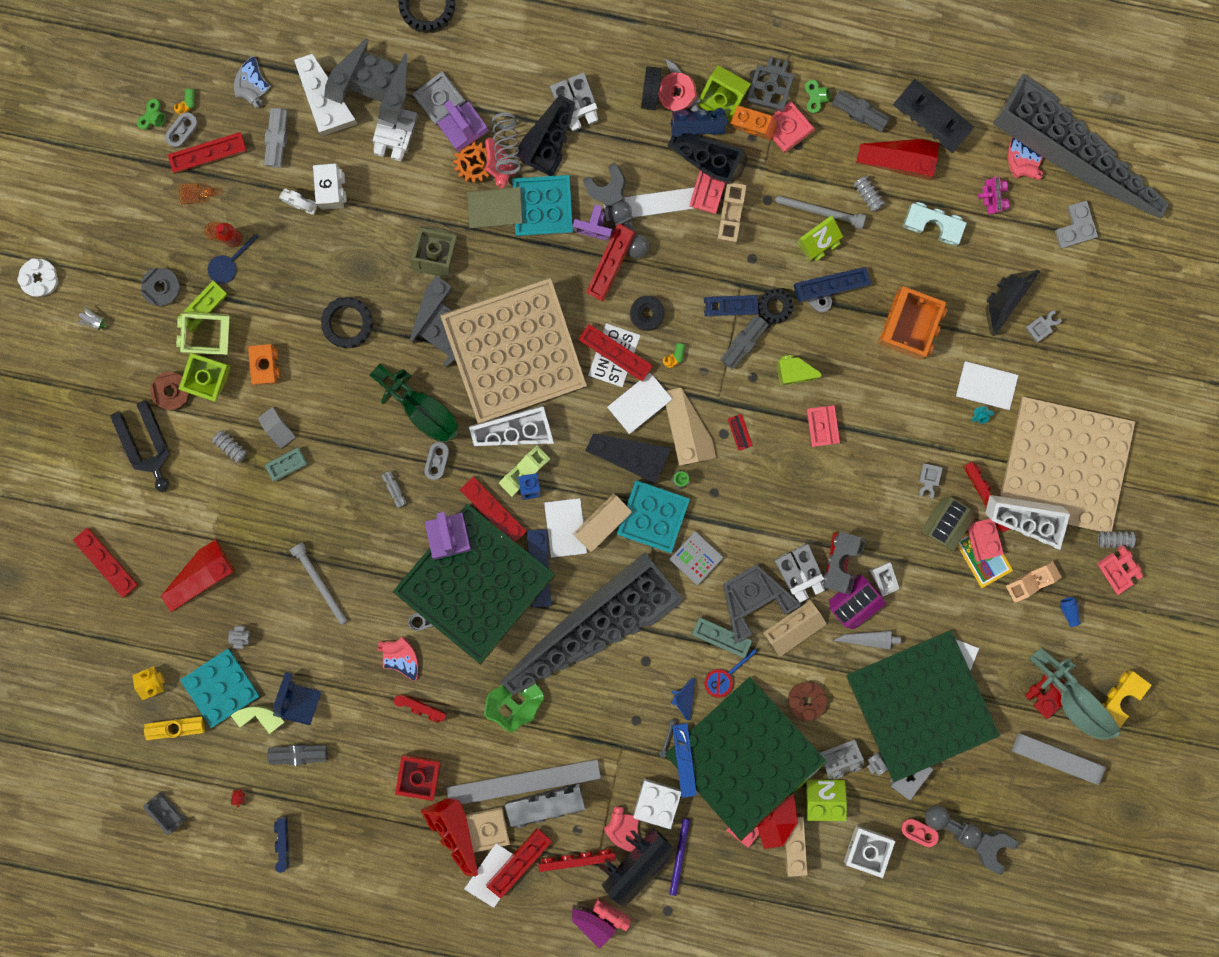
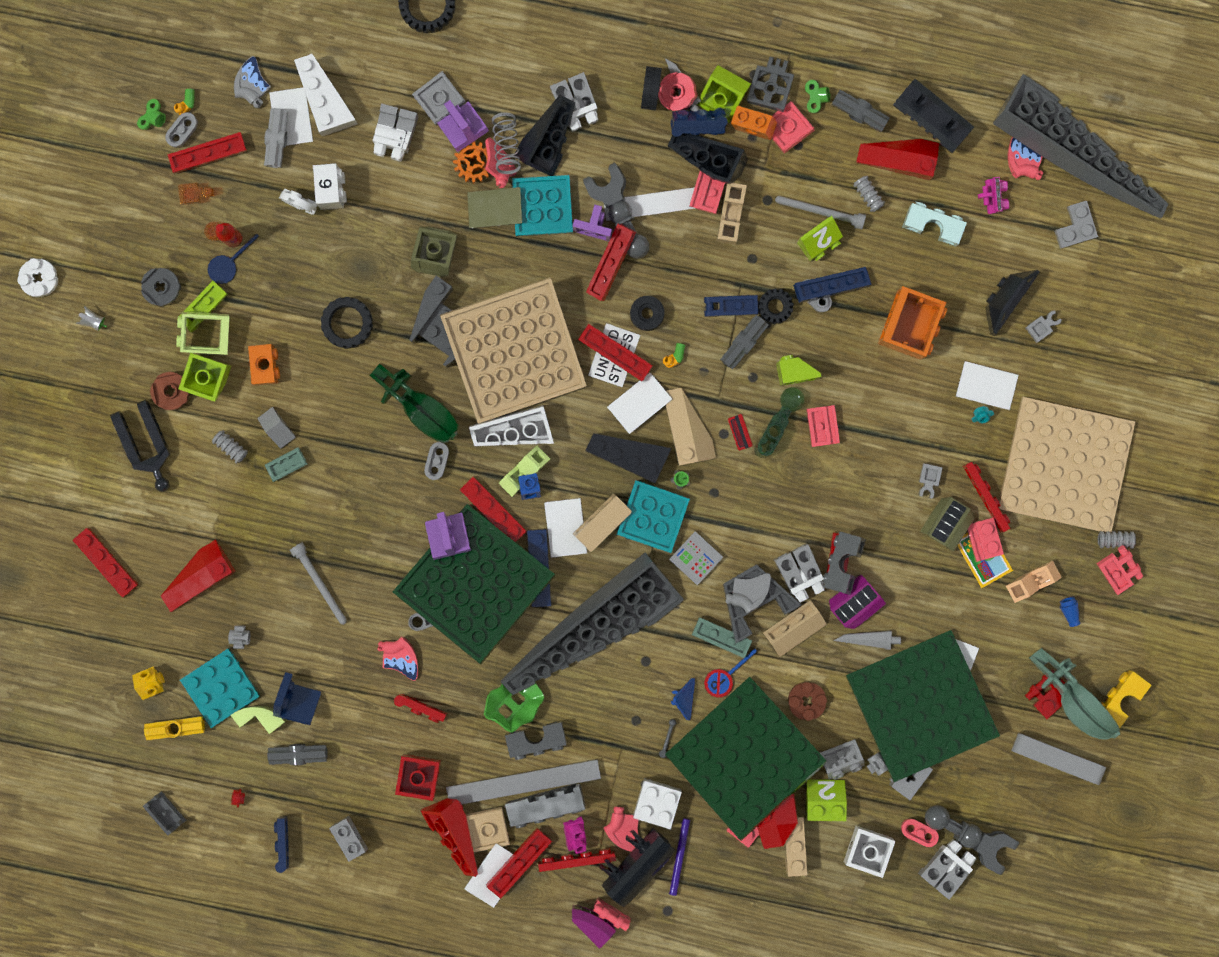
(298, 119): none -> white sticker
(348, 838): none -> light grey brick
(371, 78): dark grey wedge -> none
(394, 489): light grey axle -> none
(519, 745): none -> dark grey arch
(575, 835): none -> dark pink hips
(684, 760): blue sticker -> none
(749, 592): none -> light grey arm
(791, 400): none -> clear green beam
(885, 578): white slope -> none
(947, 870): none -> light grey hips
(1030, 518): white wedge -> none

